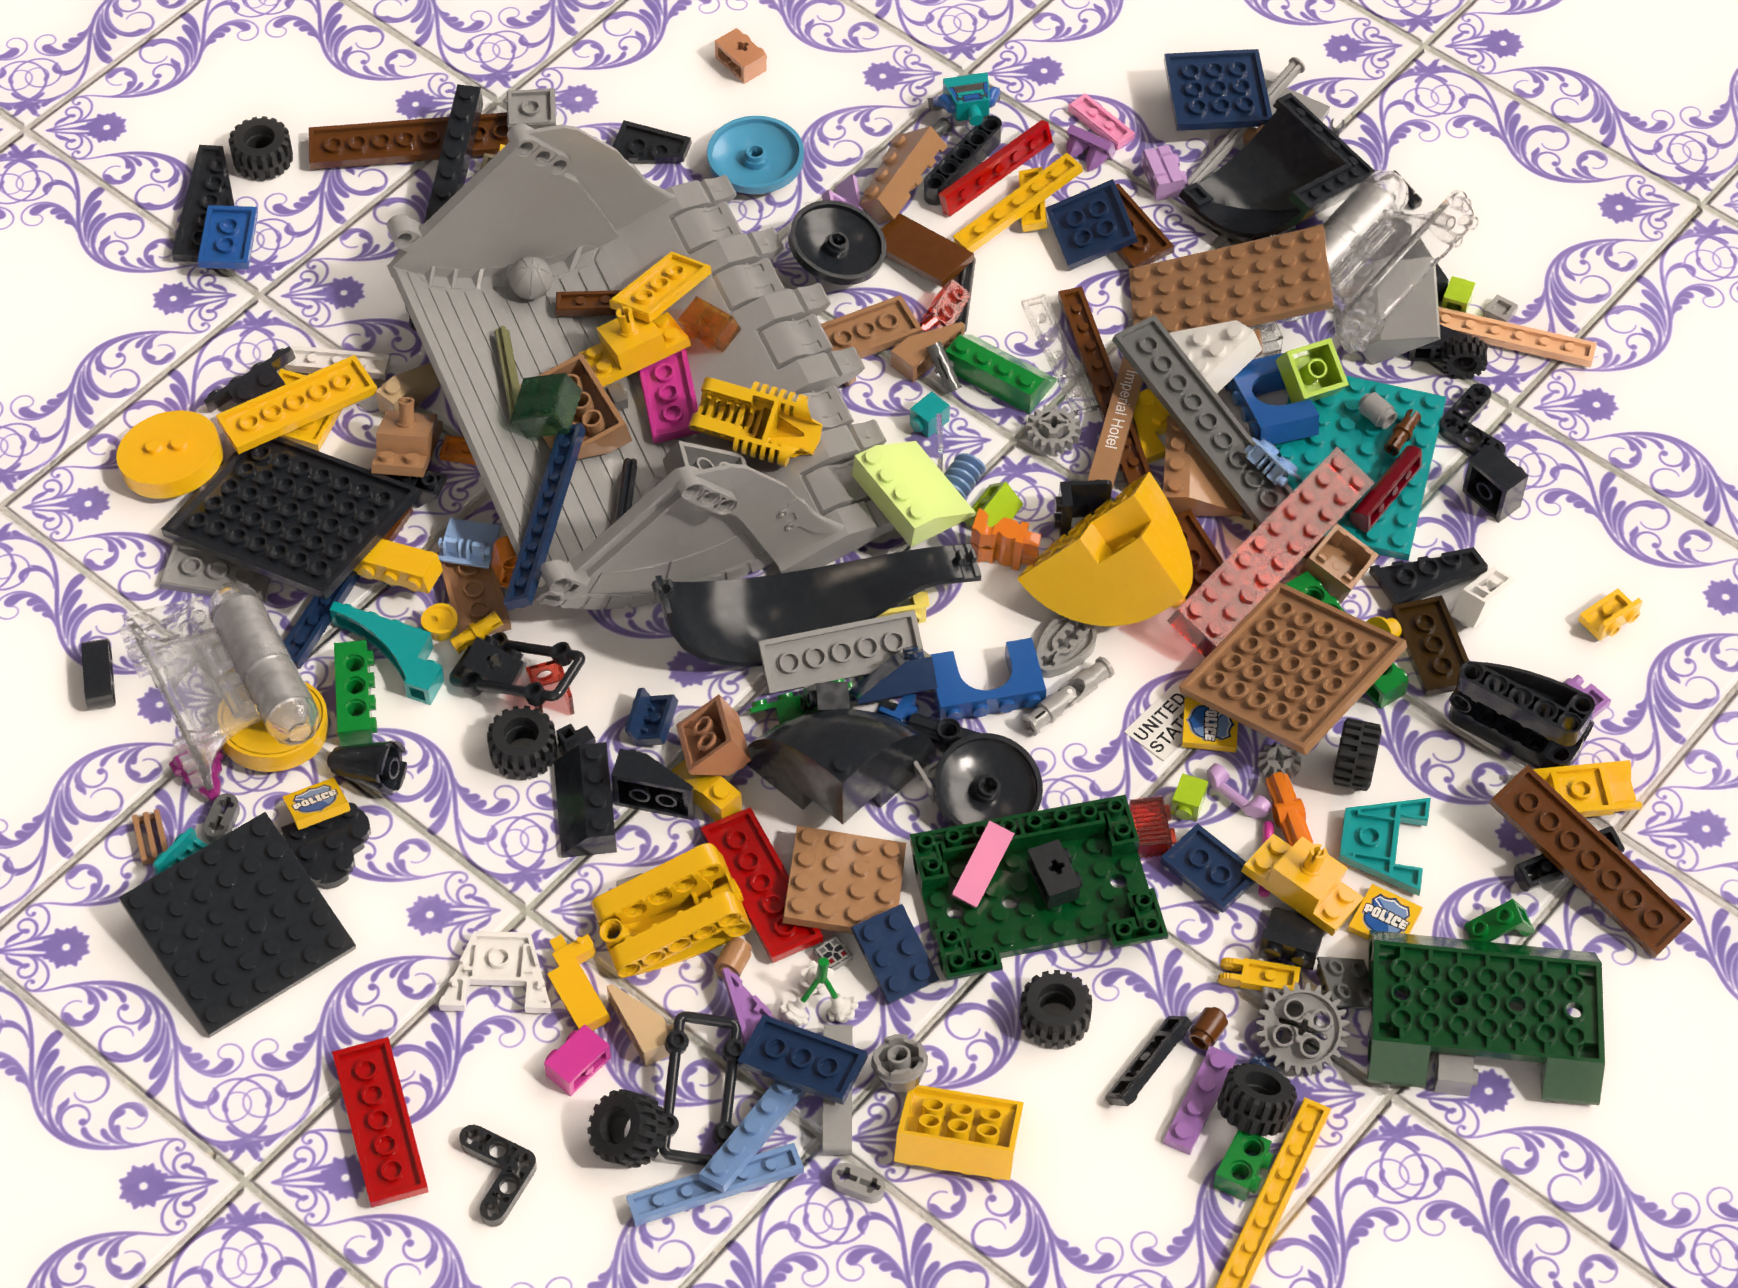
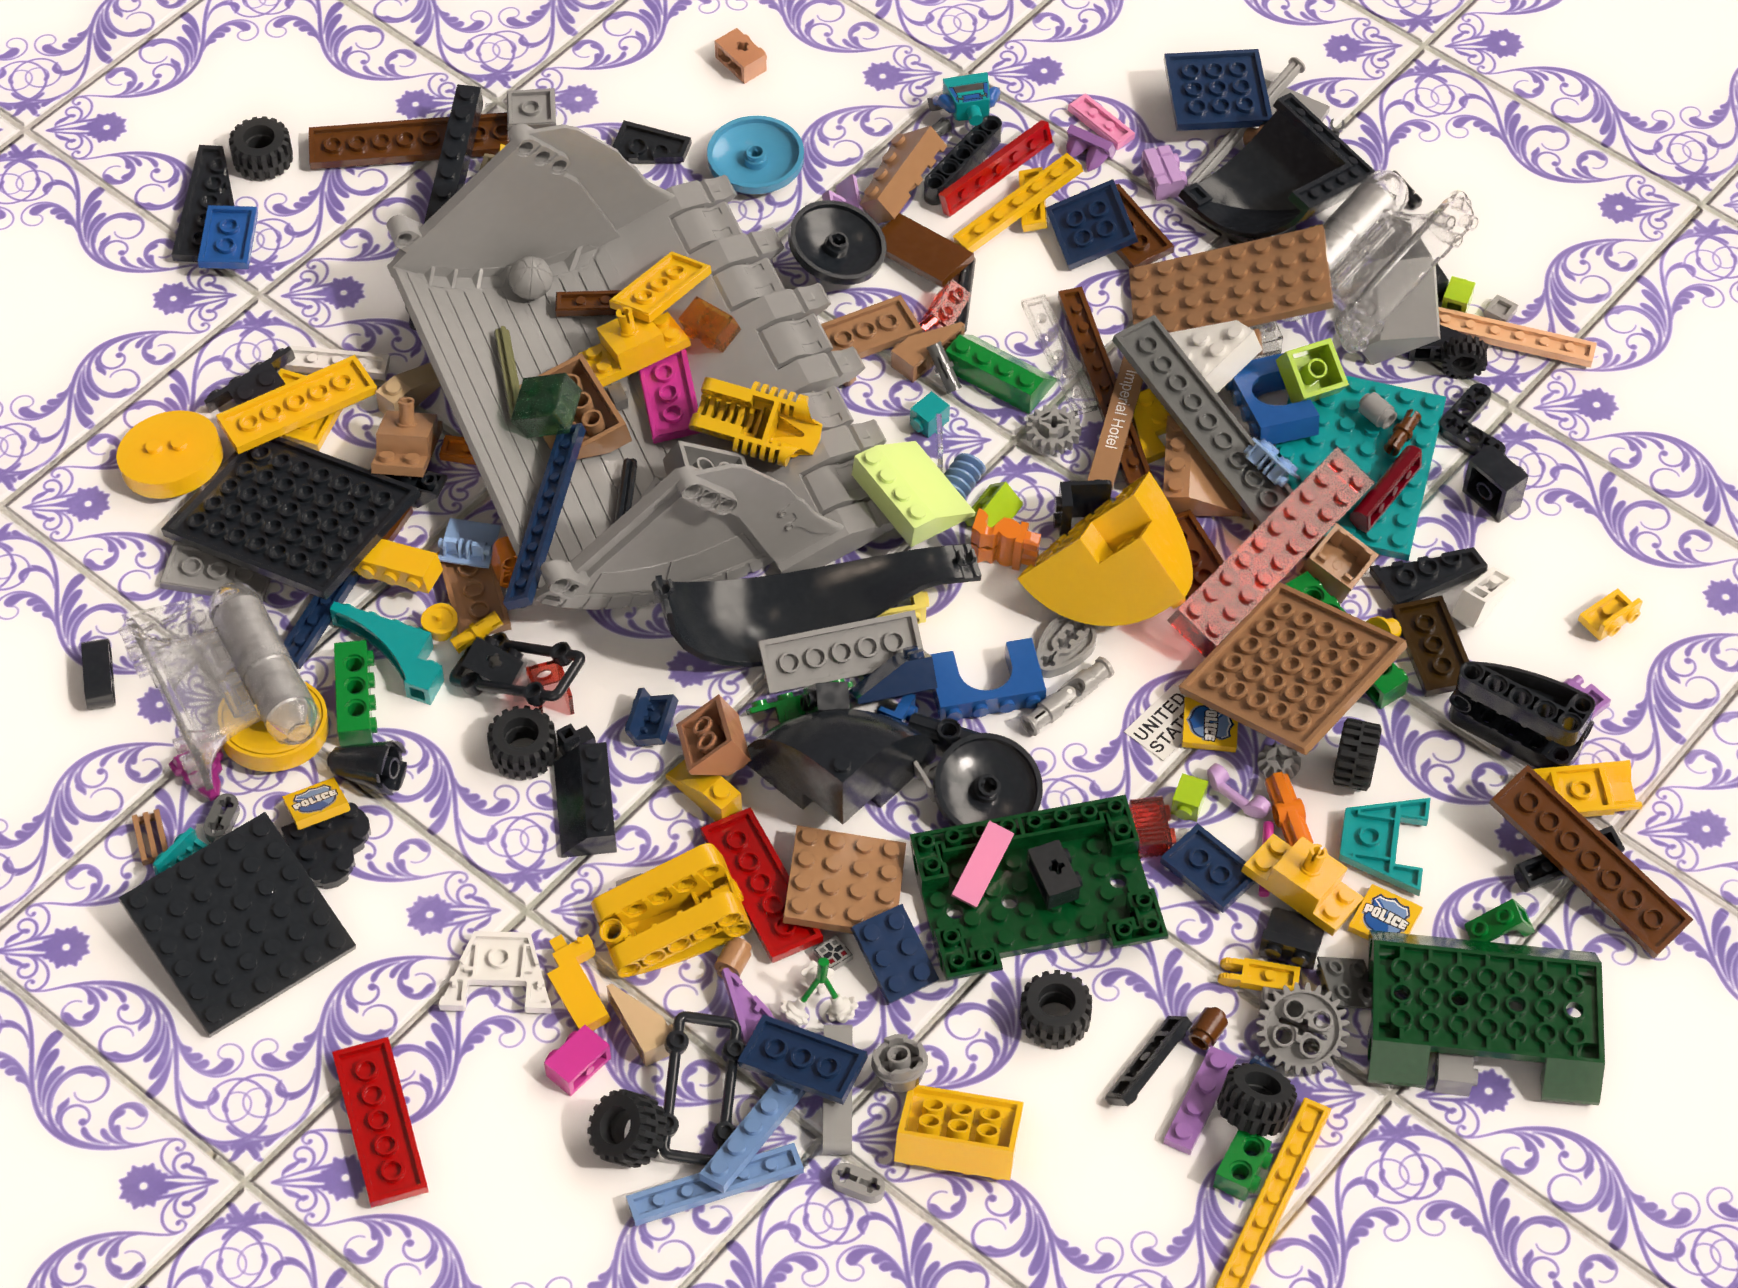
(507, 1163): black beam -> none
(649, 786): black slope -> none

